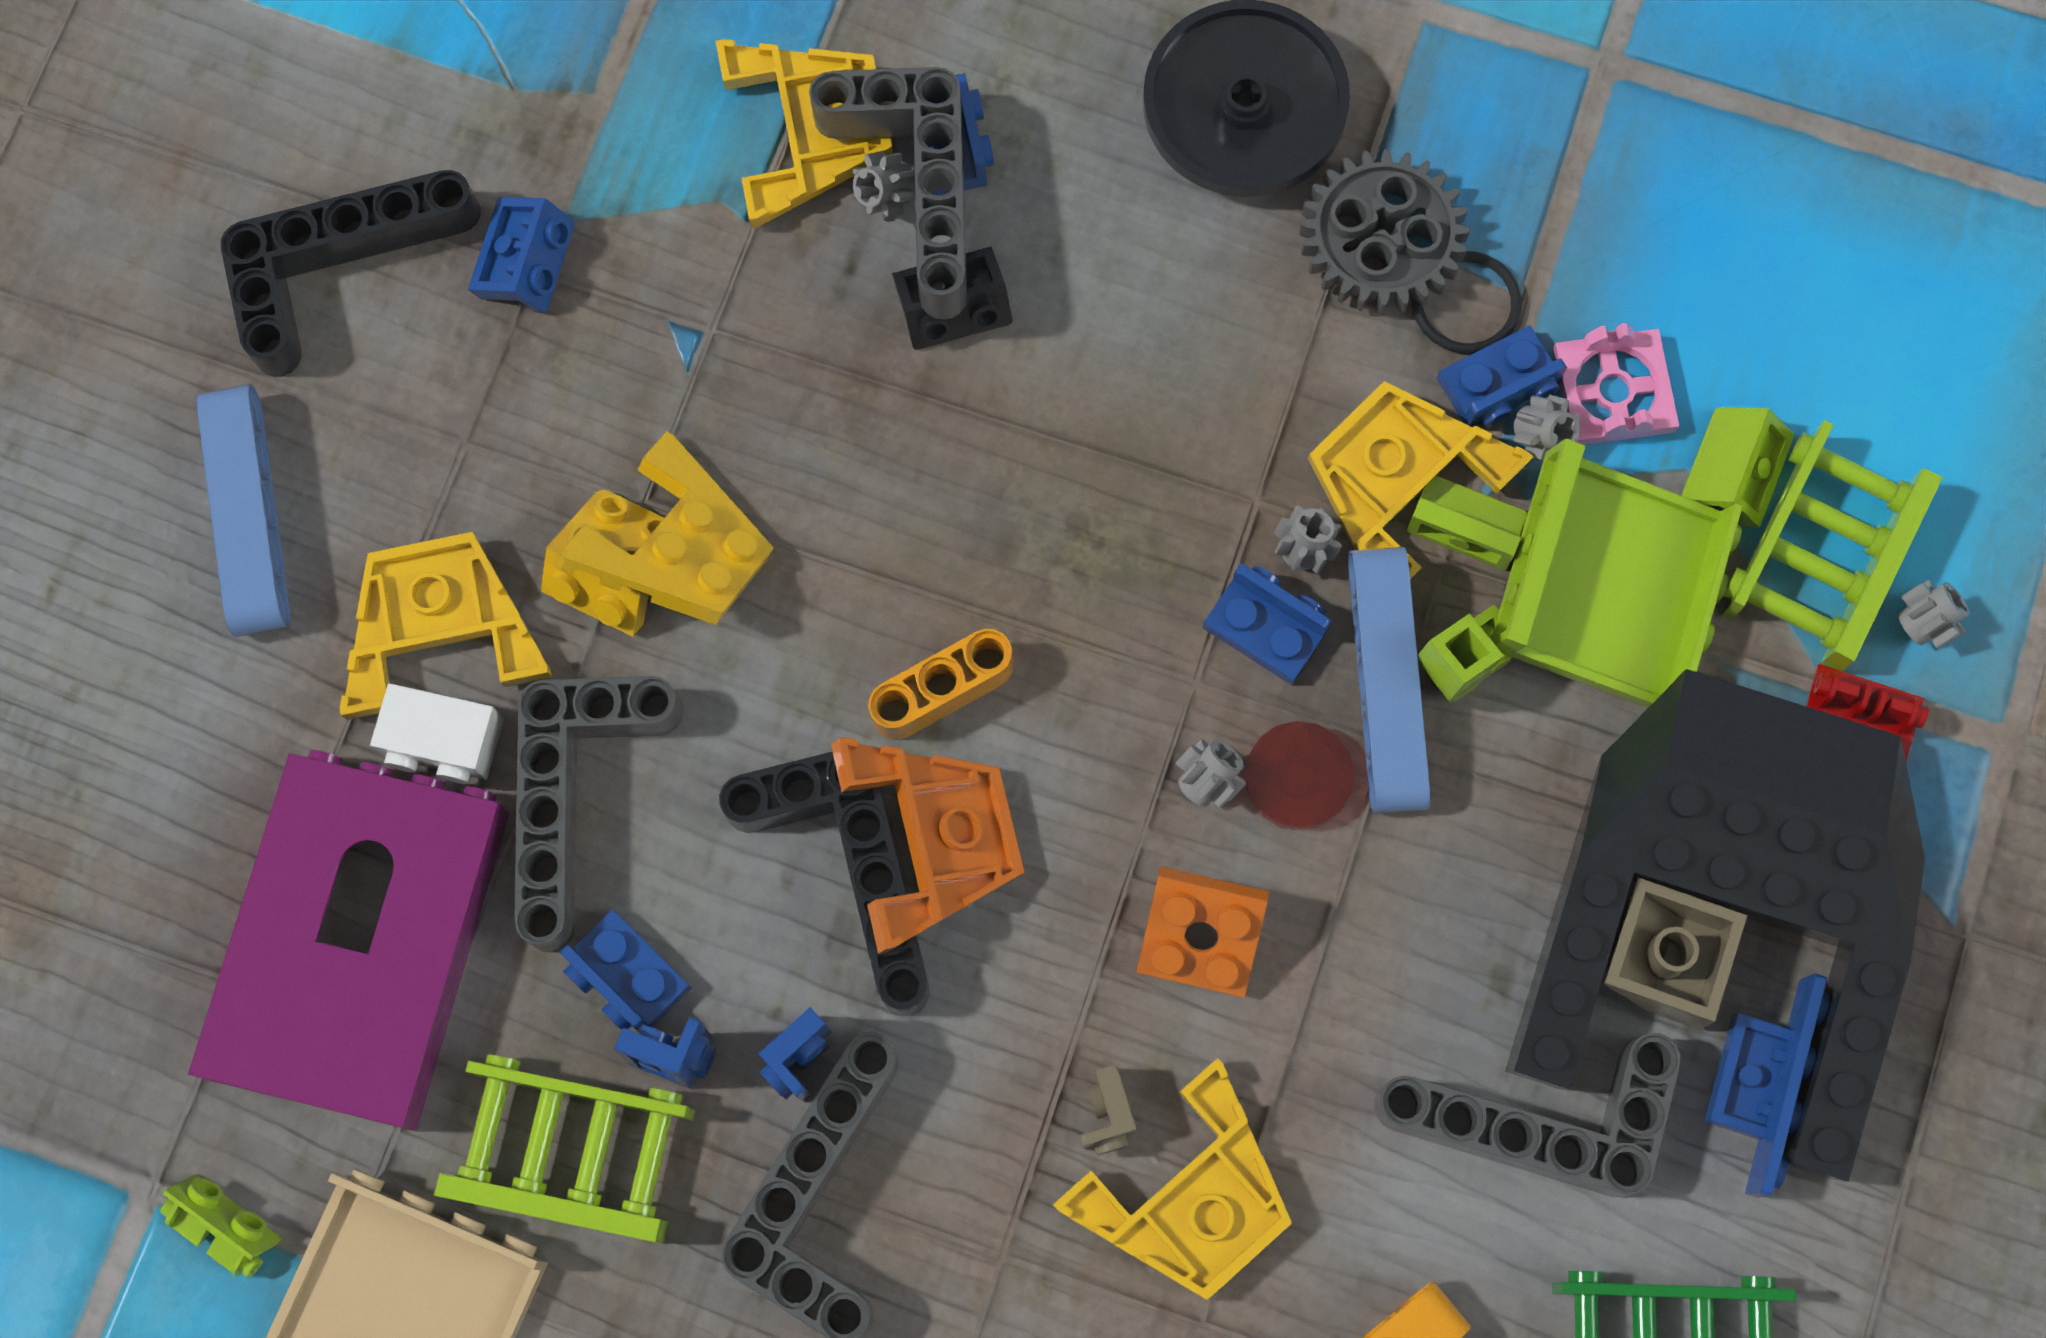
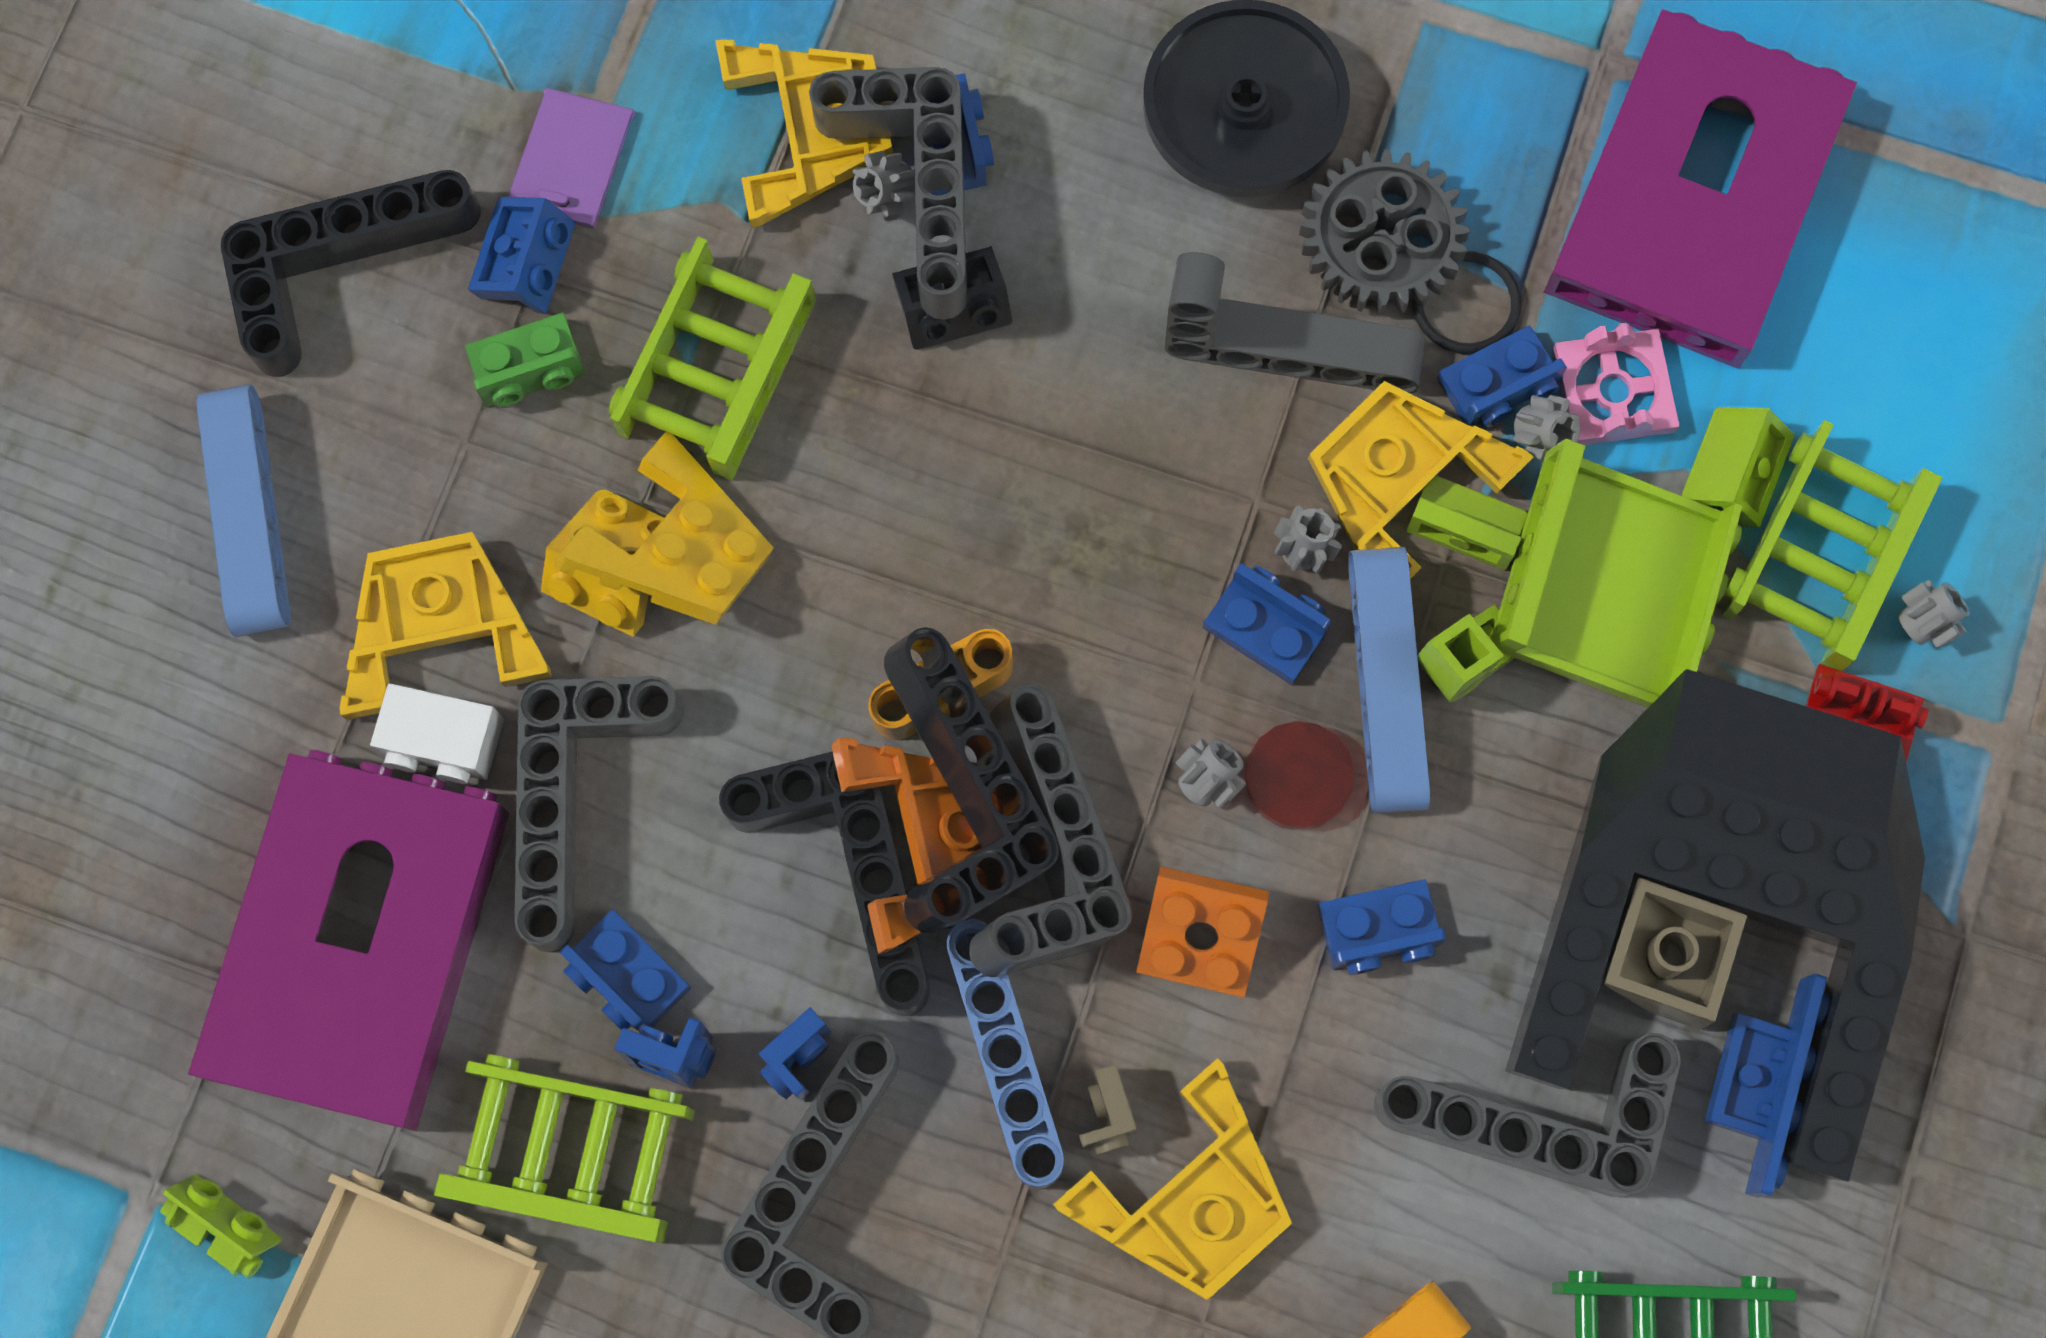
(525, 361): none -> bright green bracket
(573, 154): none -> medium lavender container
(744, 397): none -> lime fence
(969, 783): none -> black beam
(1006, 1081): none -> medium blue beam
(1078, 840): none -> dark grey beam
(1281, 339): none -> dark grey beam
(1380, 926): none -> blue bracket
(1675, 250): none -> magenta panel

